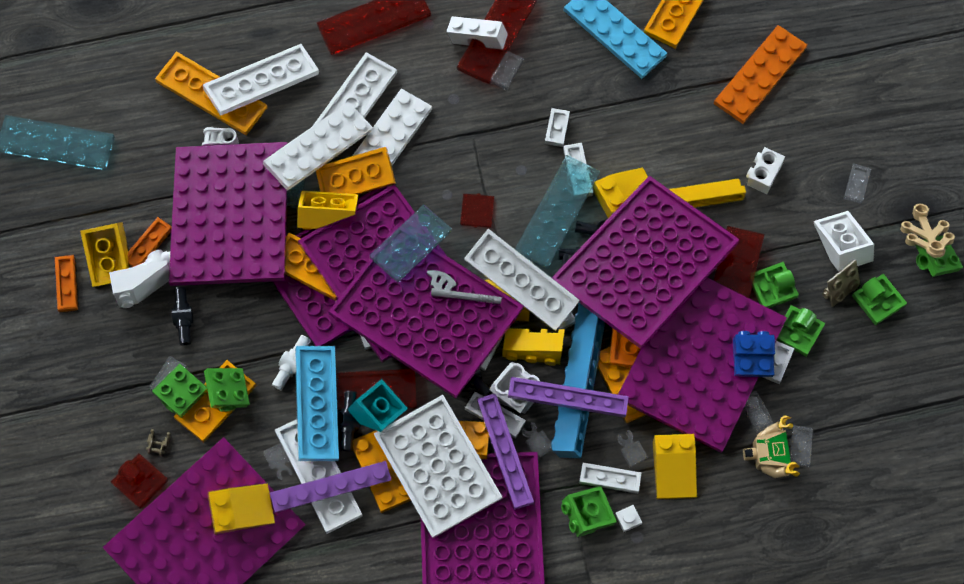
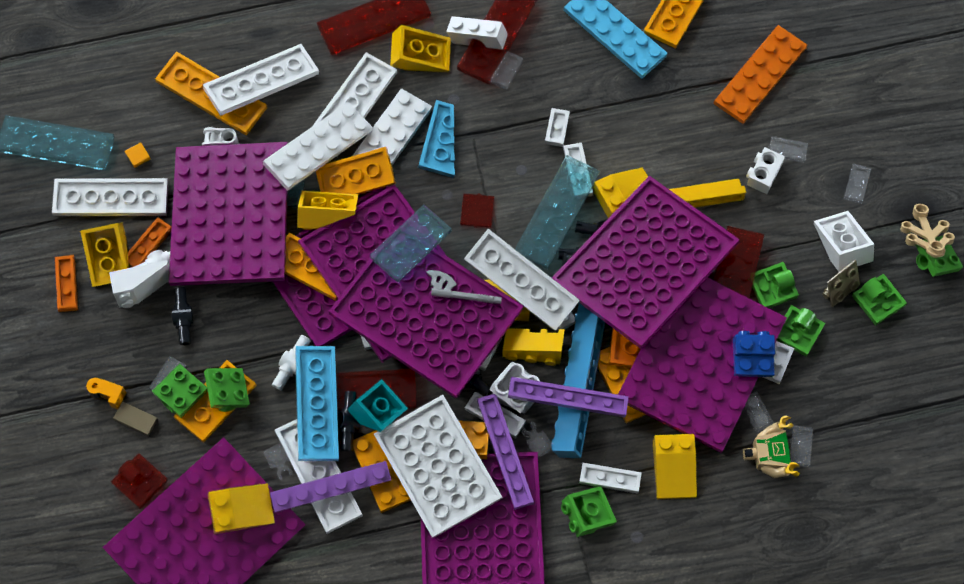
(107, 390): none -> light orange leg
(110, 197): none -> white plate
(135, 418): none -> dark tan tile
(137, 155): none -> light orange tile
(164, 444): dark tan piece -> none
(419, 50): none -> yellow slope
(438, 148): none -> medium azure wing
(628, 518): white plate -> none
(632, 451): clear plate -> none
(790, 149): none -> clear plate

